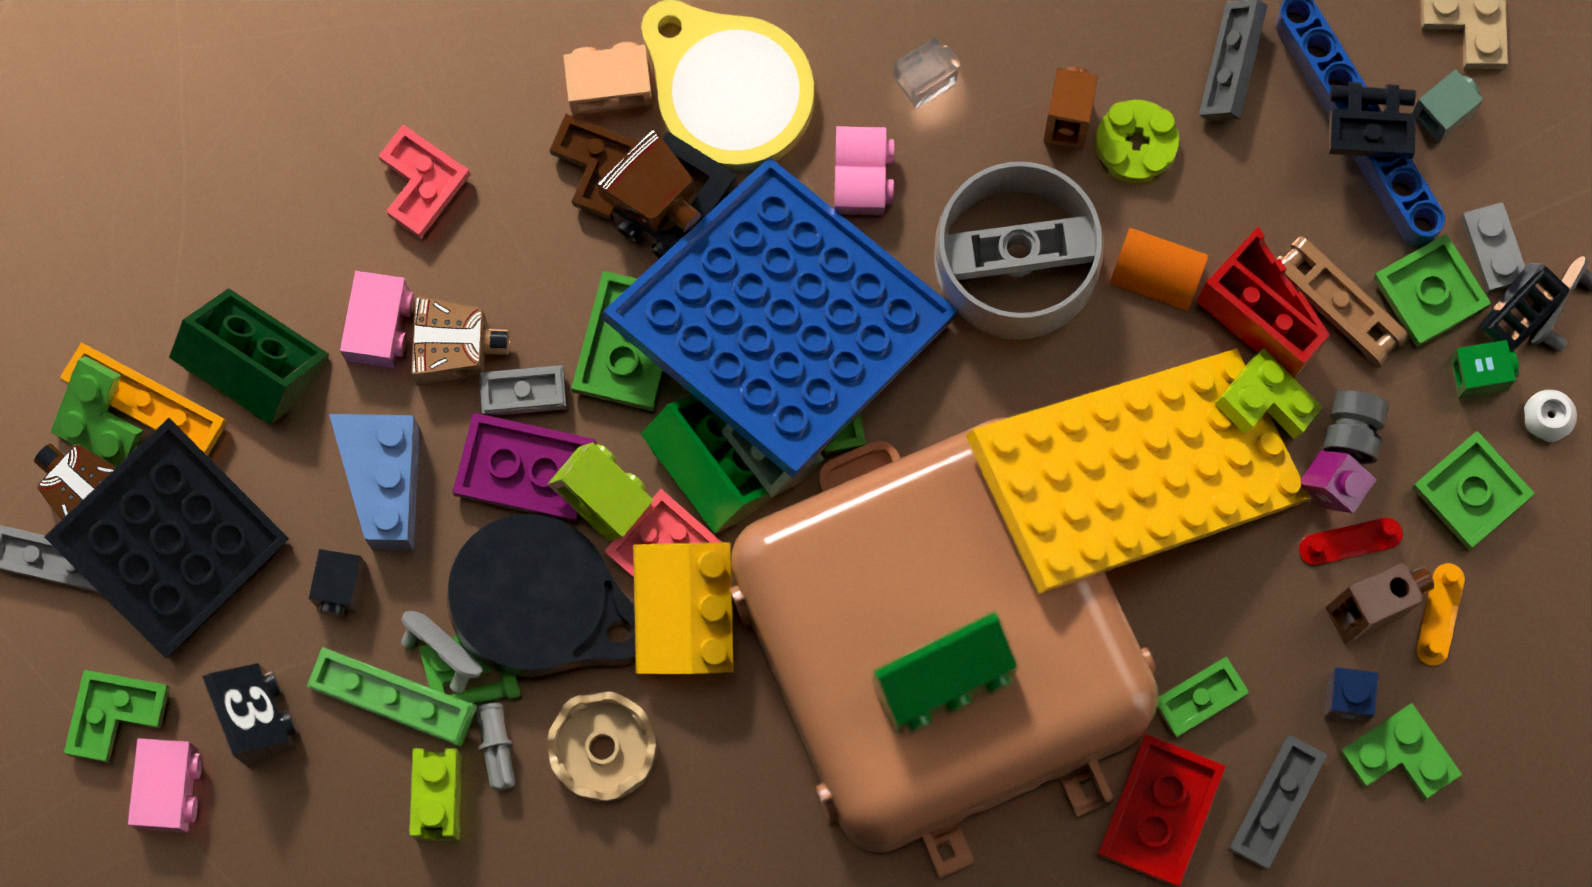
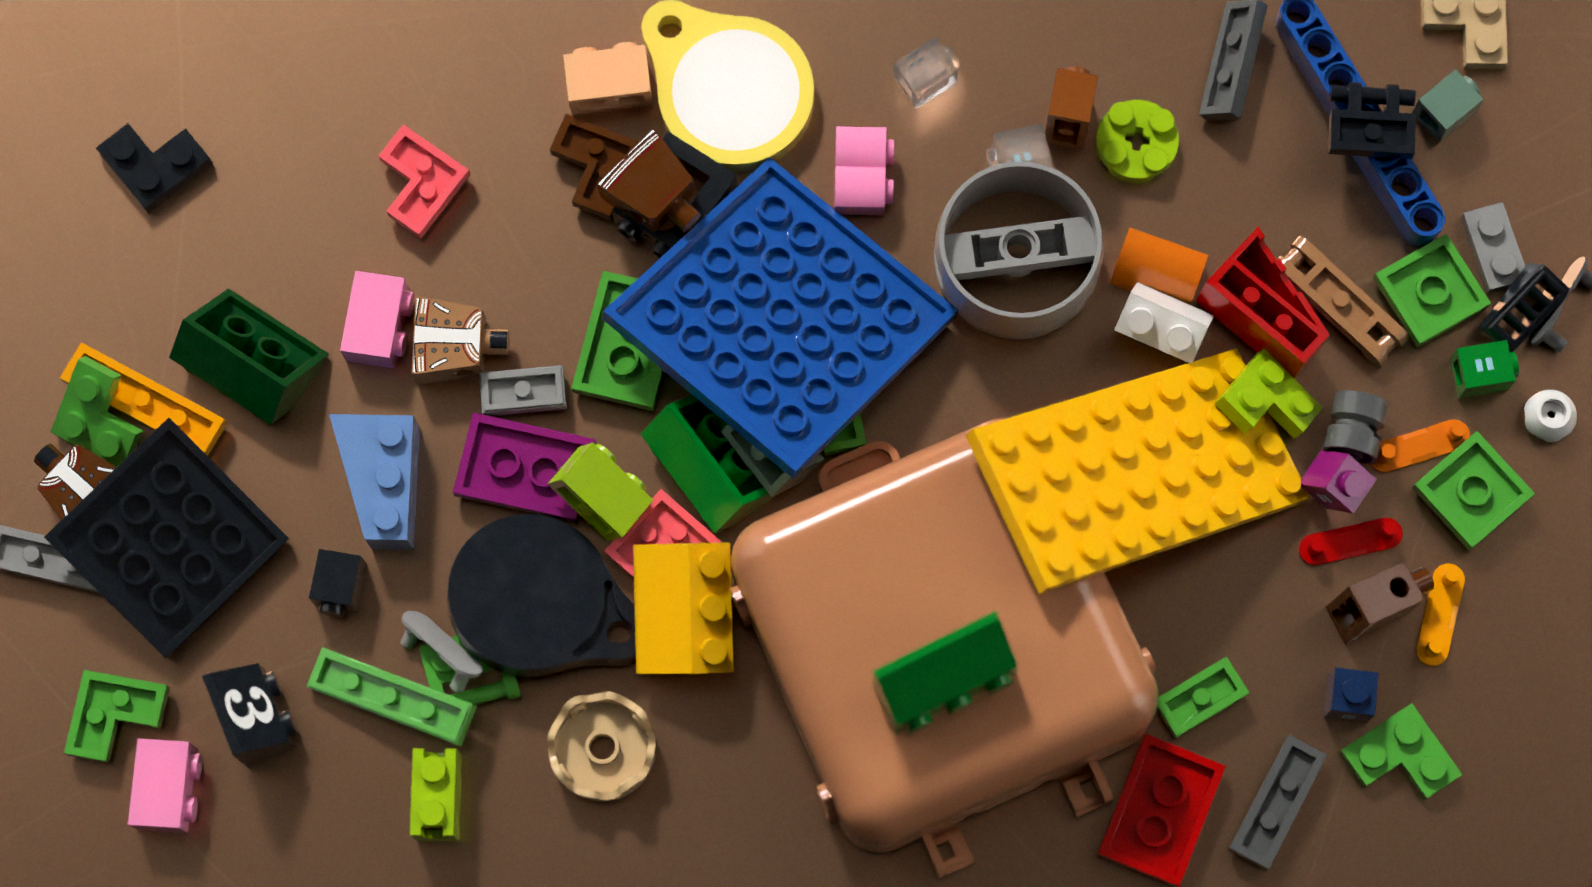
(156, 174): none -> black plate
(495, 746): light grey axle -> none
(1020, 145): none -> clear brick
(1164, 322): none -> white brick
(1420, 445): none -> orange piece

